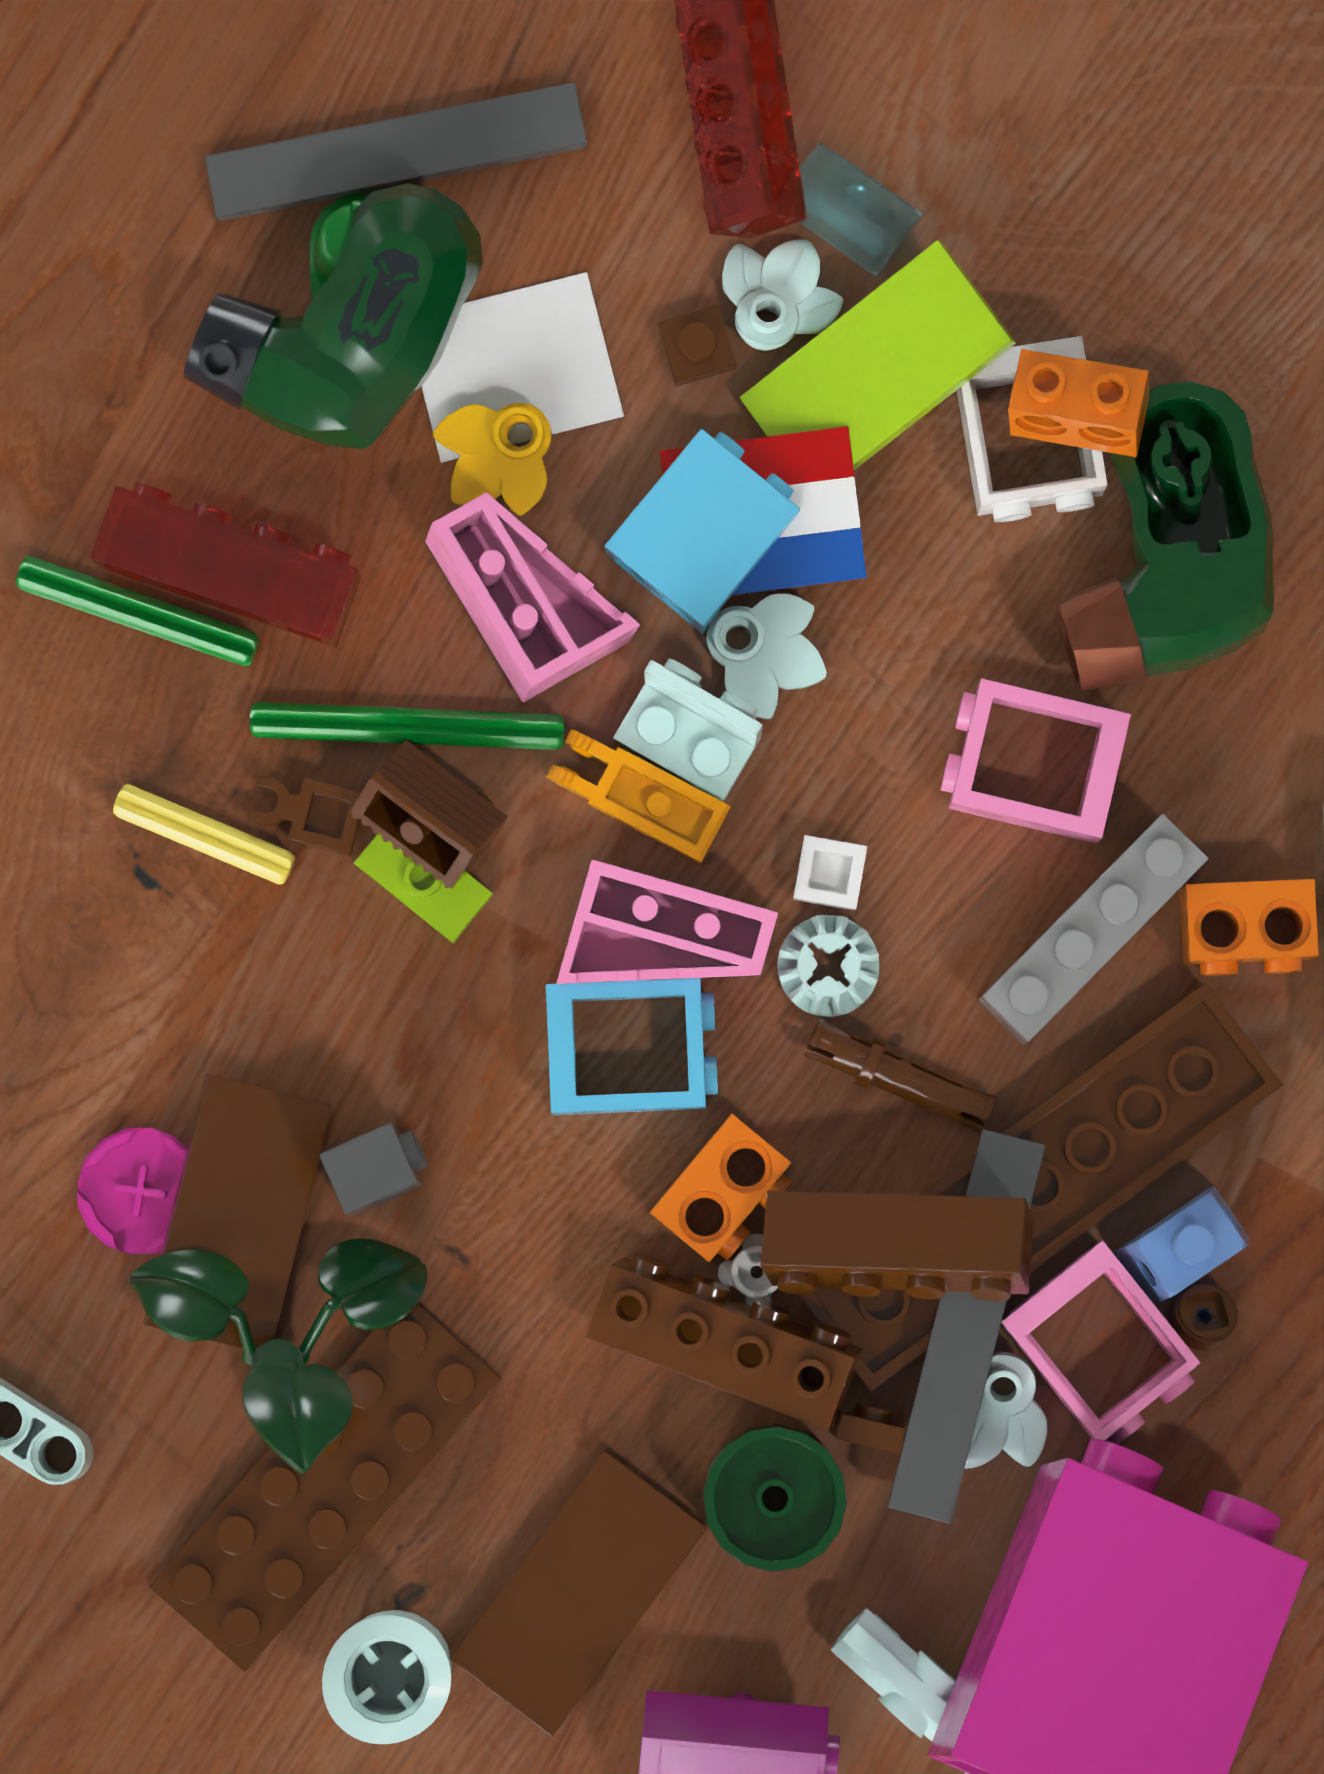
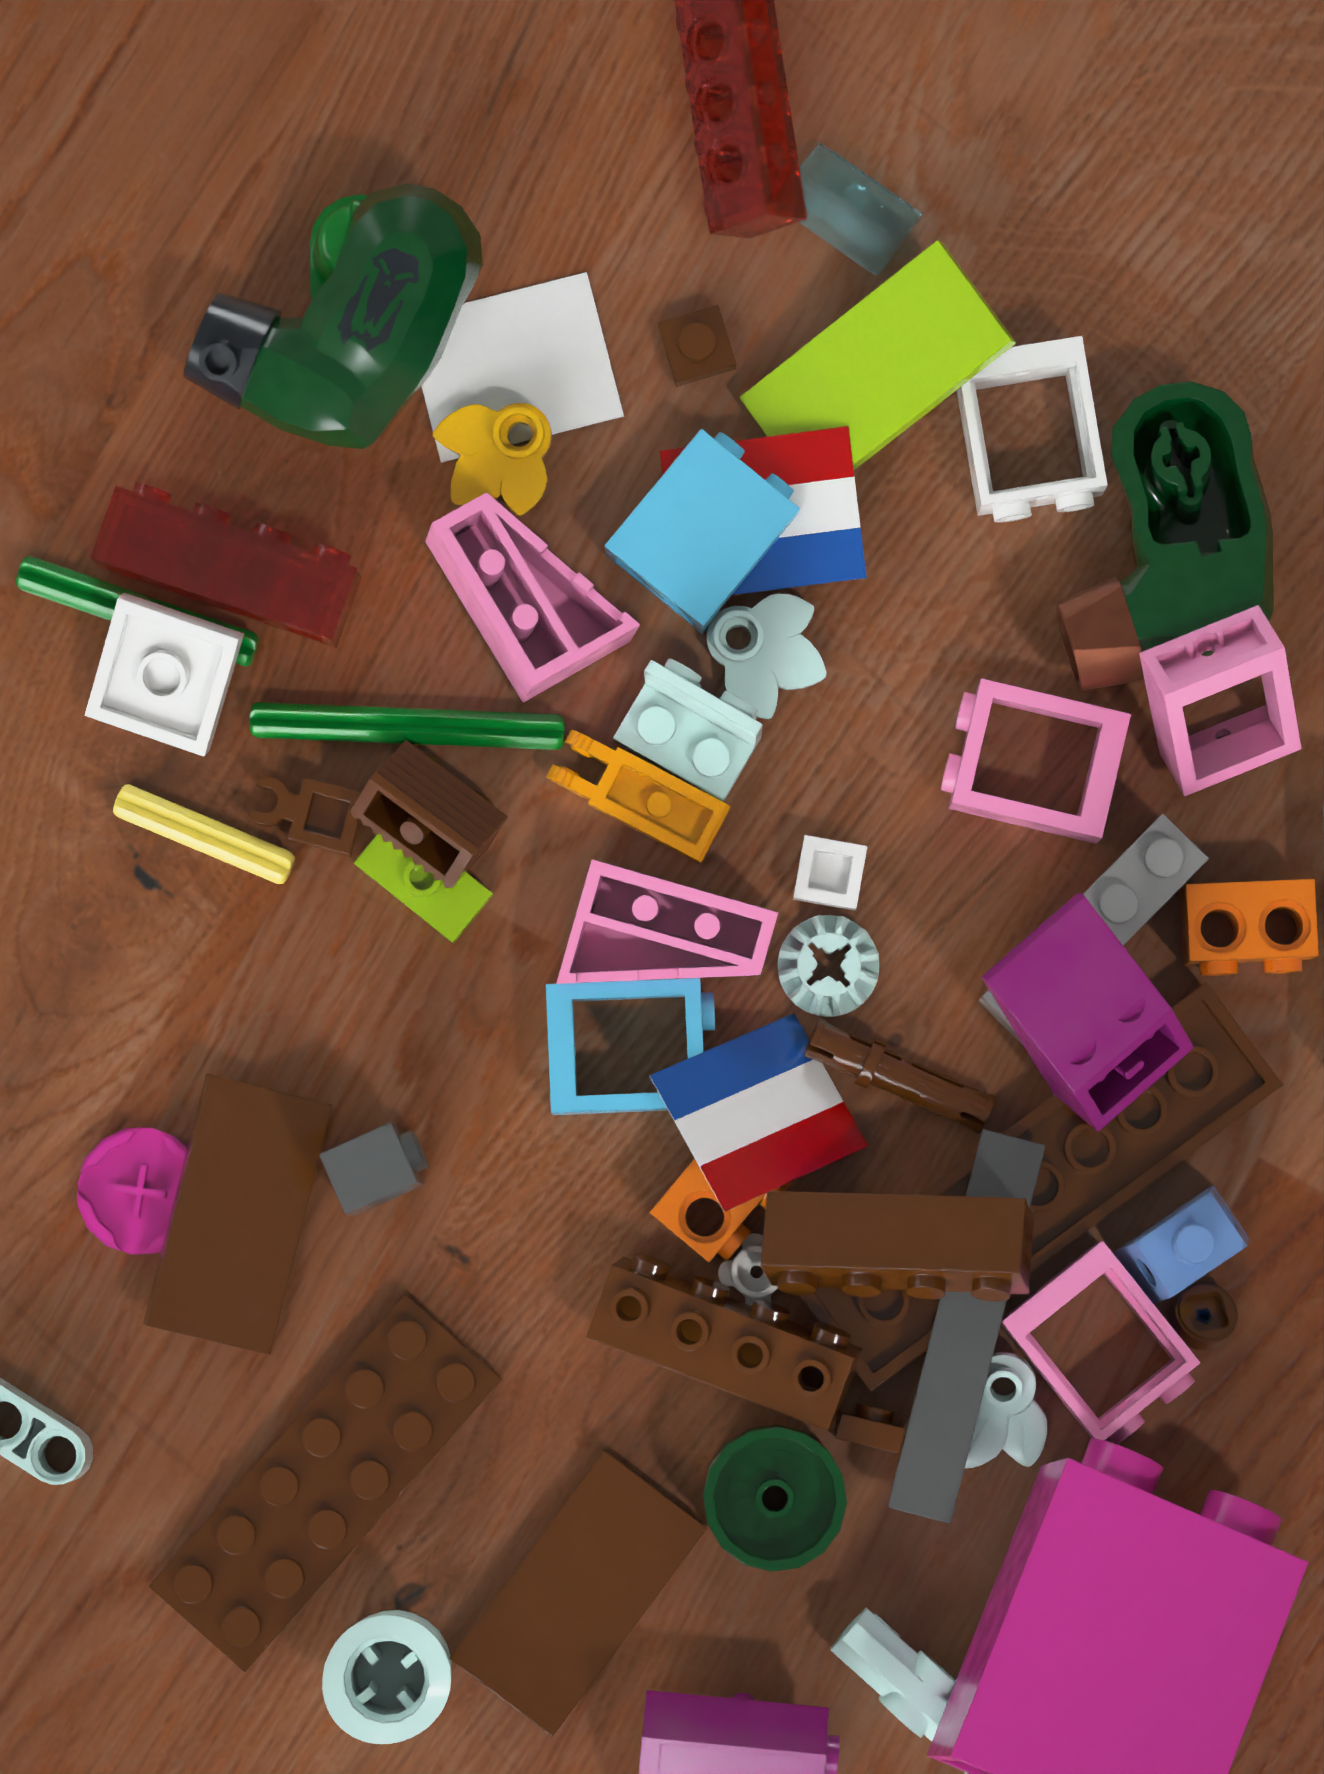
(164, 674): none -> white plate
(289, 1403): dark green plant -> none
(396, 152): dark grey tile -> none
(758, 1112): none -> sticker
(781, 285): light aqua plate -> none
(1078, 403): orange brick -> none
(1087, 1013): none -> magenta slope
(1180, 675): none -> bright pink window

